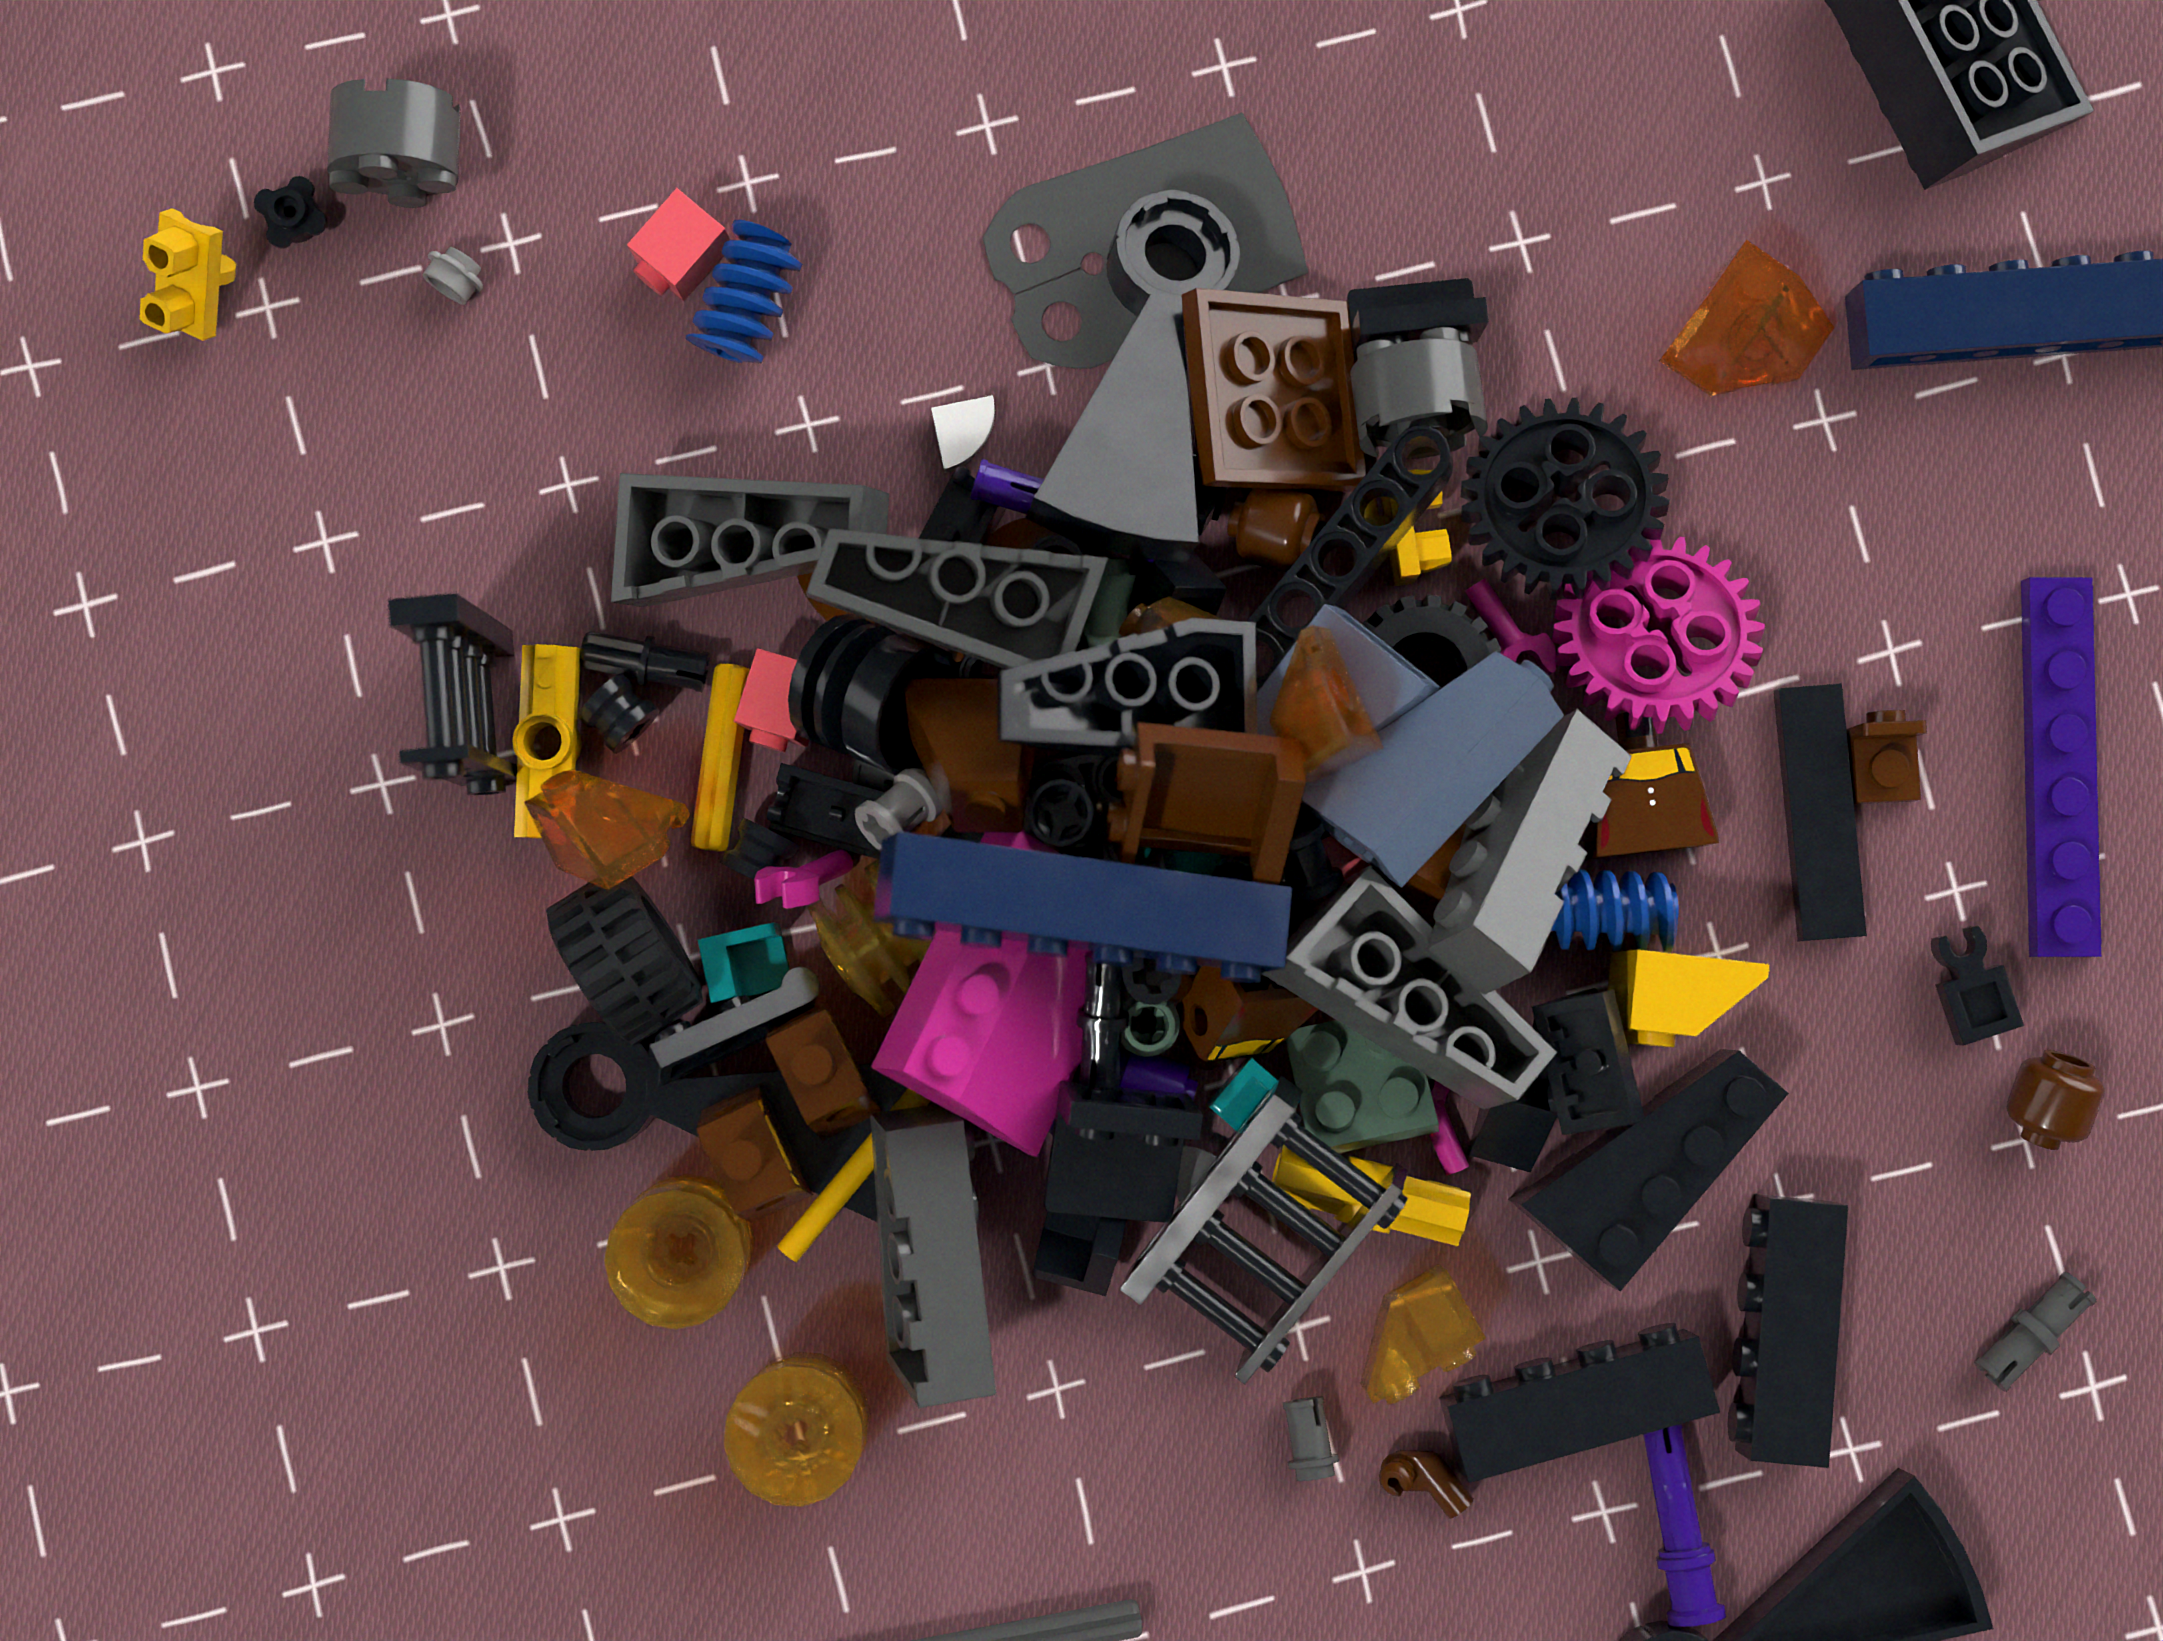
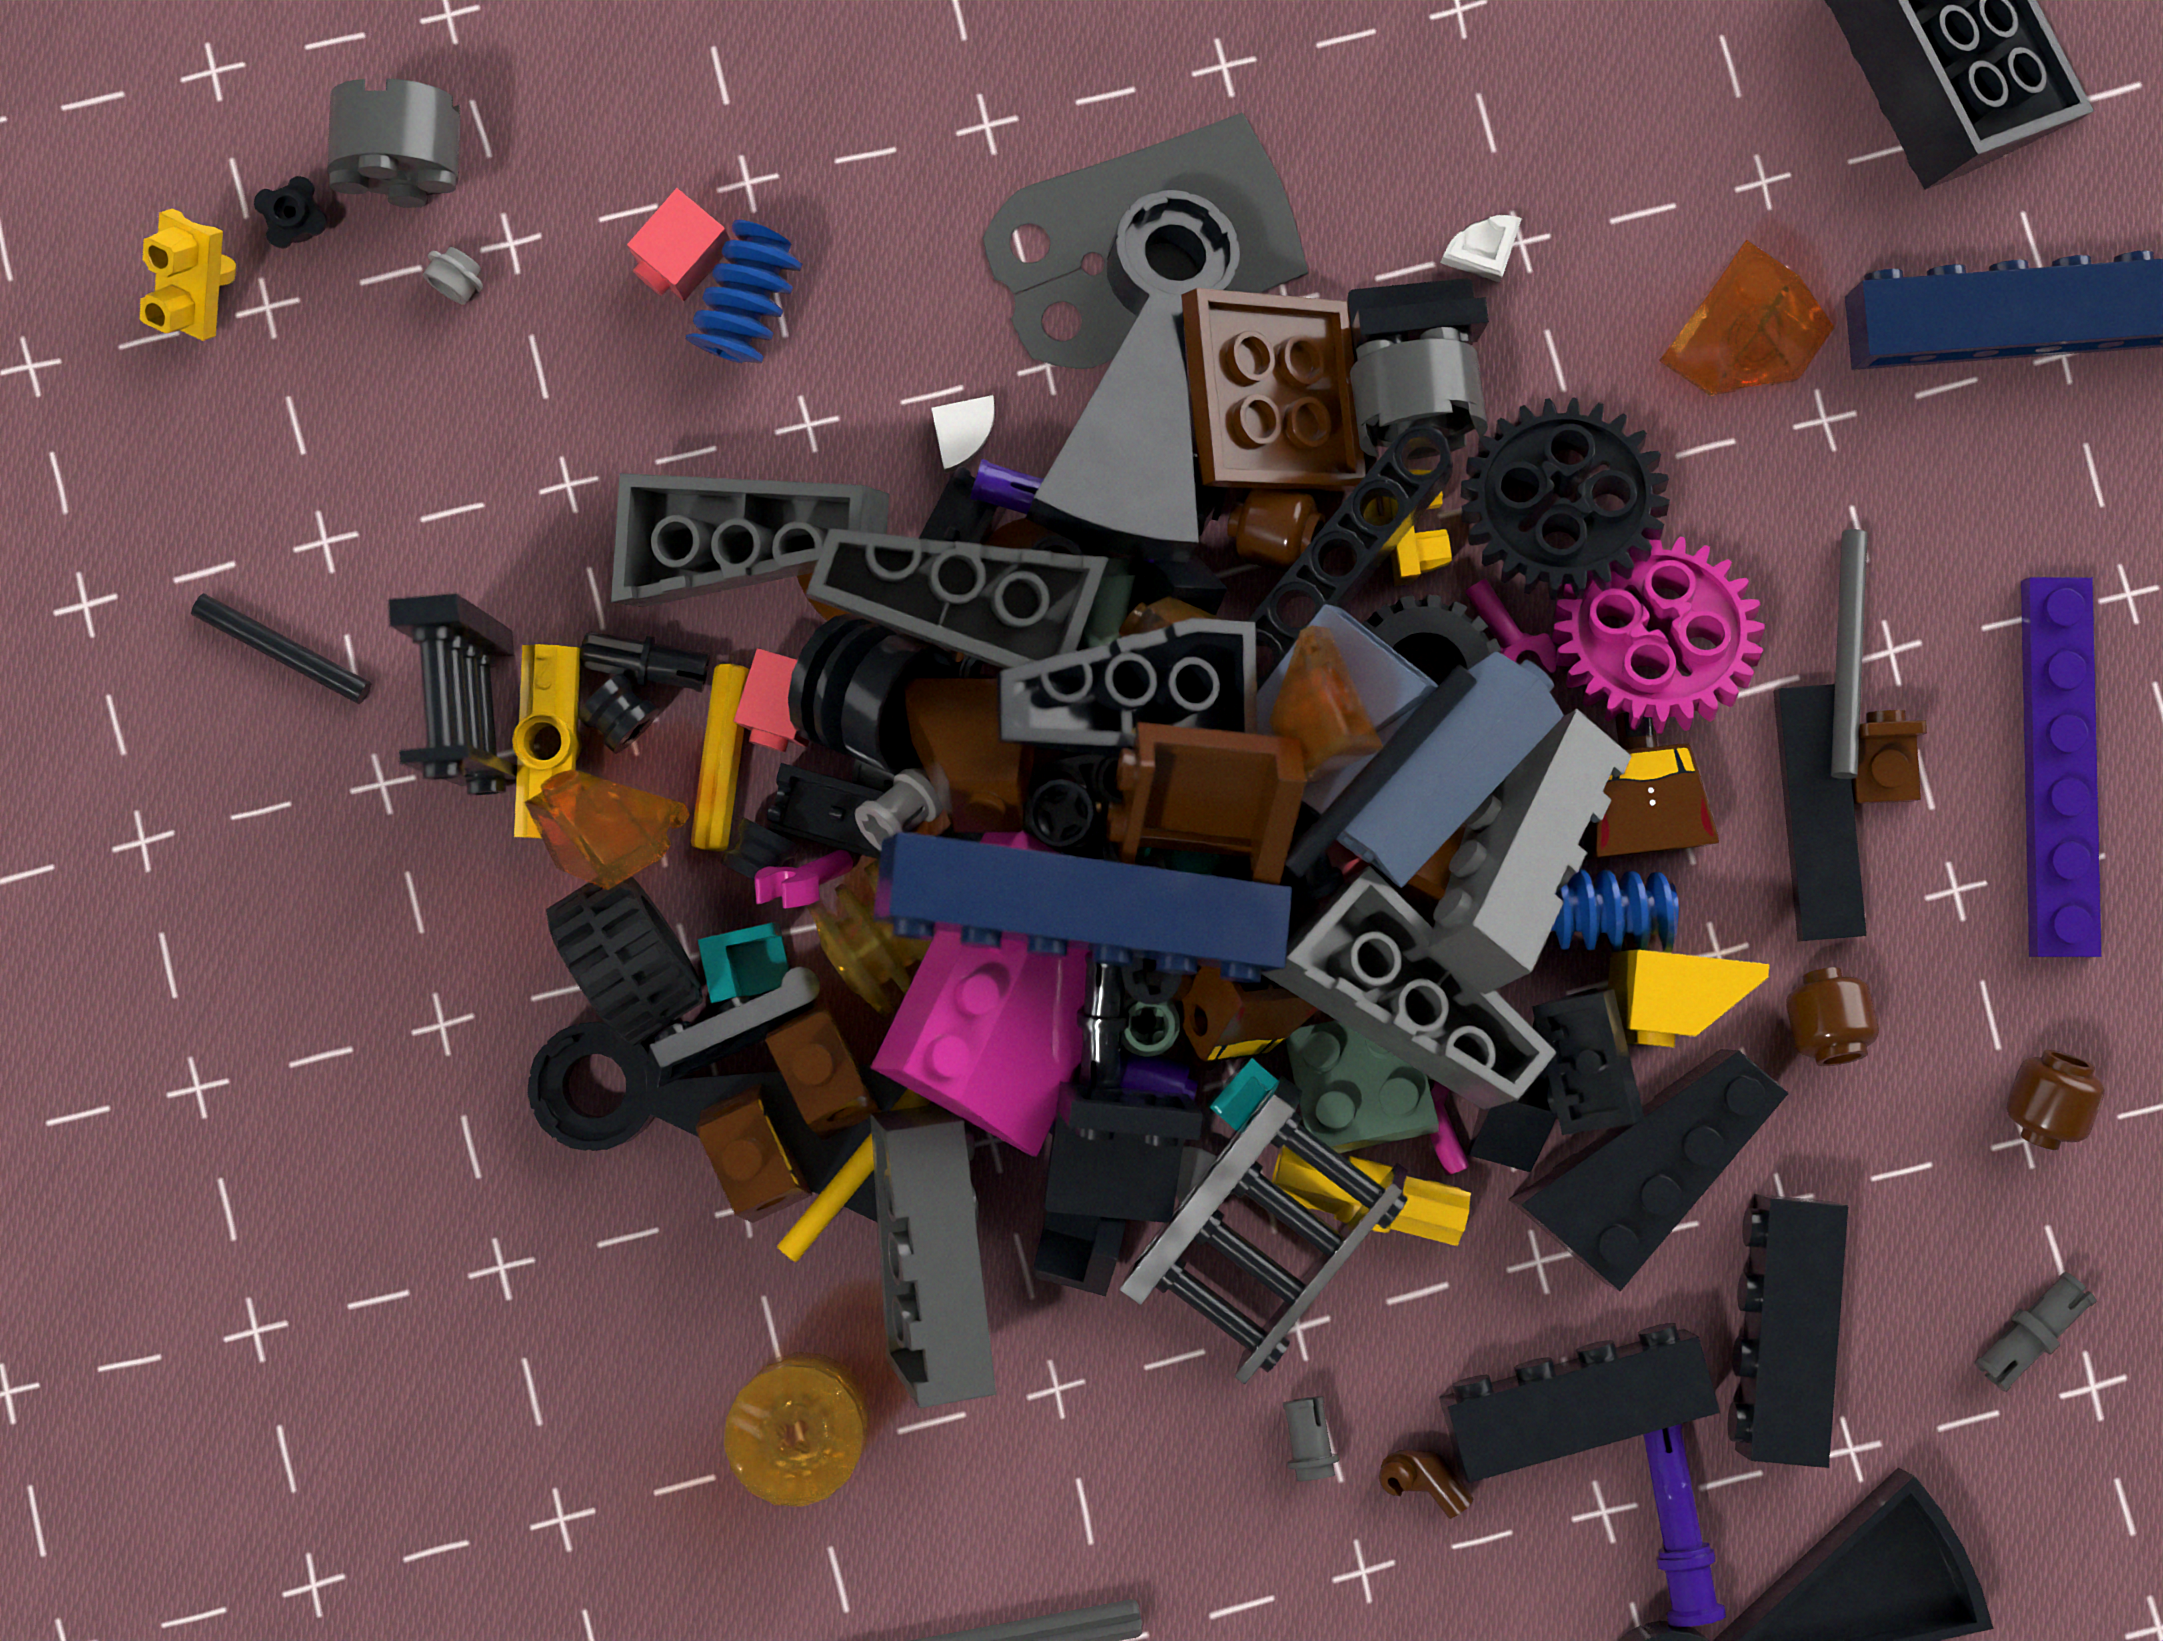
(281, 648): none -> black bar
(657, 1281): clear yellow wheel -> none
(1379, 771): none -> black bar
(1417, 1331): clear yellow slope -> none
(1483, 247): none -> white tile
(1832, 1017): none -> reddish brown head
(1849, 654): none -> dark grey bar
(1977, 998): black plate -> none

